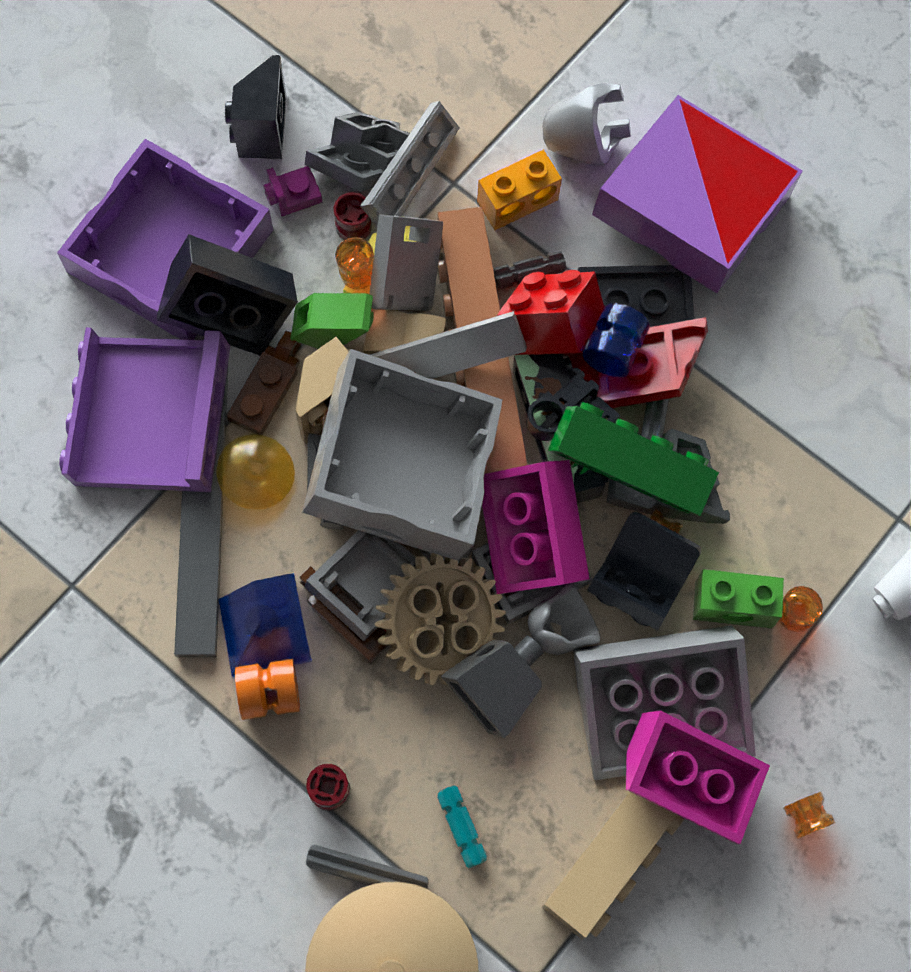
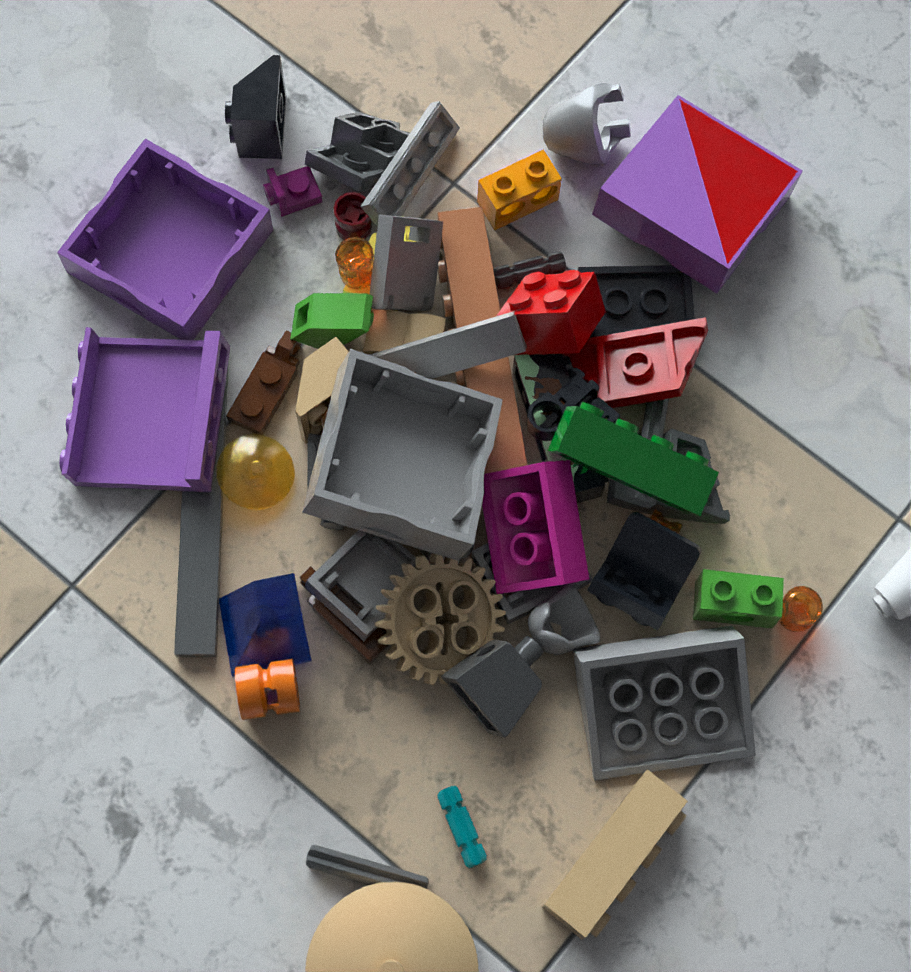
(226, 293): black slope -> none
(332, 793): dark red wheel -> none
(613, 343): clear blue wheel -> none
(693, 775): dark pink slope -> none
(809, 815): clear orange wheel -> none

